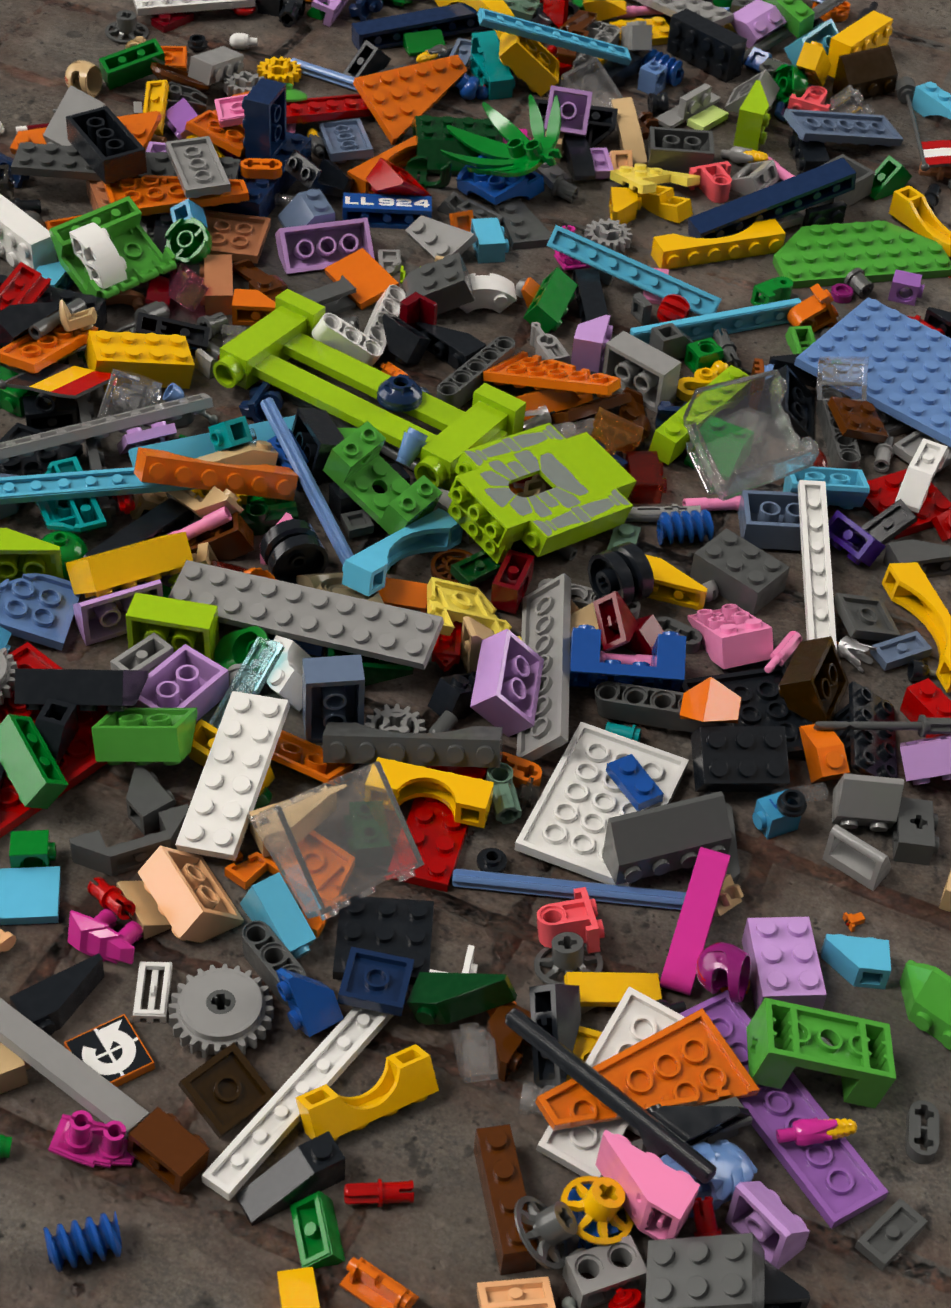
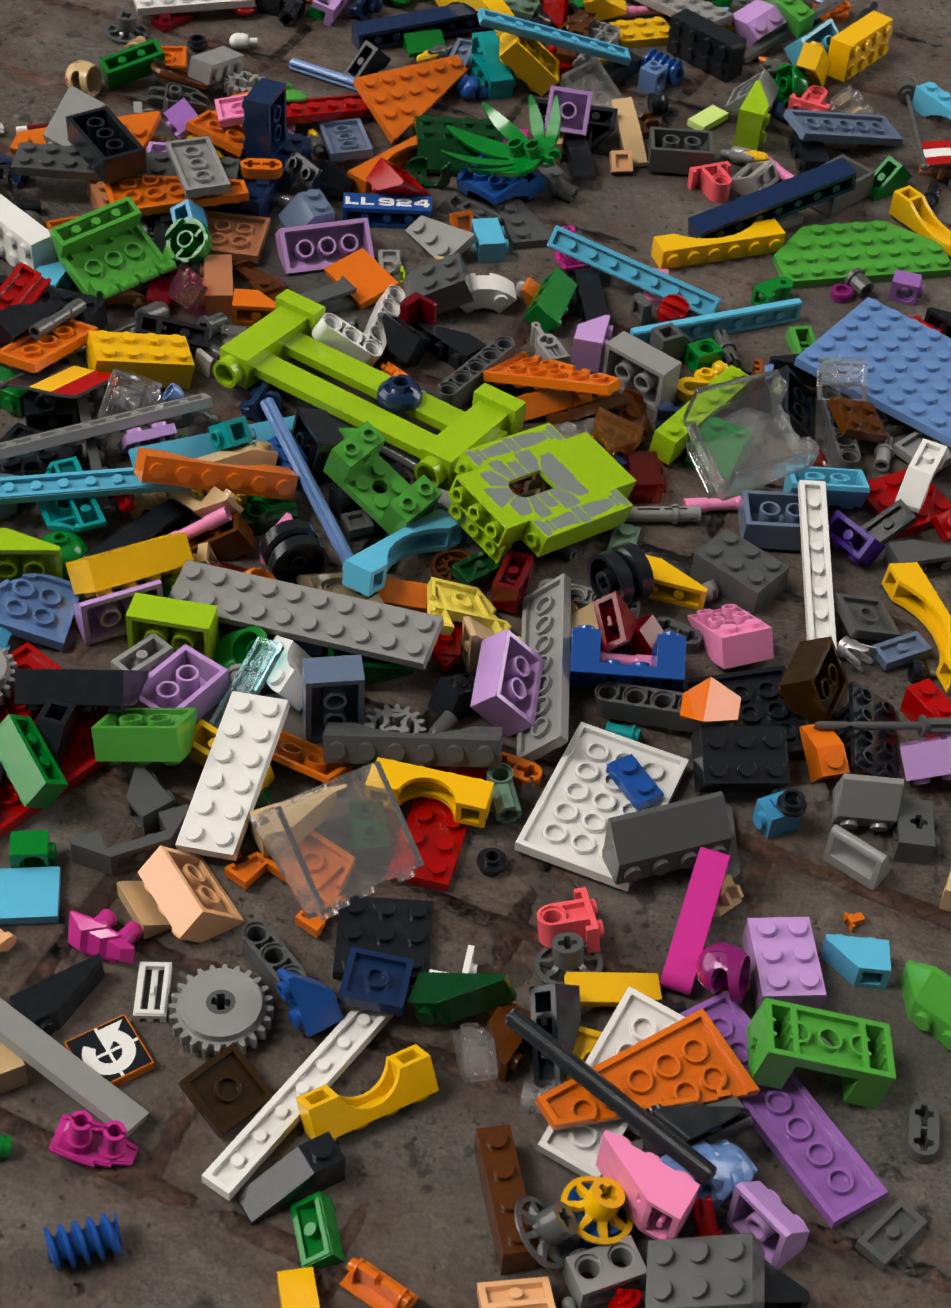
(80, 320): tan plate -> none
(98, 255): white brick -> none
(111, 898): red pin -> none
(156, 100): yellow tile -> none
(168, 1149): reddish brown brick -> none
(275, 905): medium azure slope -> none
(280, 70): yellow gear -> none
(378, 1192): red axle -> none
(411, 446): medium blue cone -> none
(541, 417): flat silver piece -> none
(565, 888): medium blue axle -> none
(601, 162): lavender plate -> none
(609, 234): light grey gear -> none
(624, 204): yellow slope -> none
(636, 36): light grey brick -> none
(647, 178): light yellow wing -> none
(666, 205): yellow slope -> none
(684, 525): blue piece -> none
(689, 105): light grey bracket -> none
(756, 58): blue plate -> none
(783, 650): bright pink axle -> none
(814, 310): orange pin -> none
(816, 1131): dark pink piece -> none
(825, 214): black plate -> none
(868, 71): dark brown slope -> none

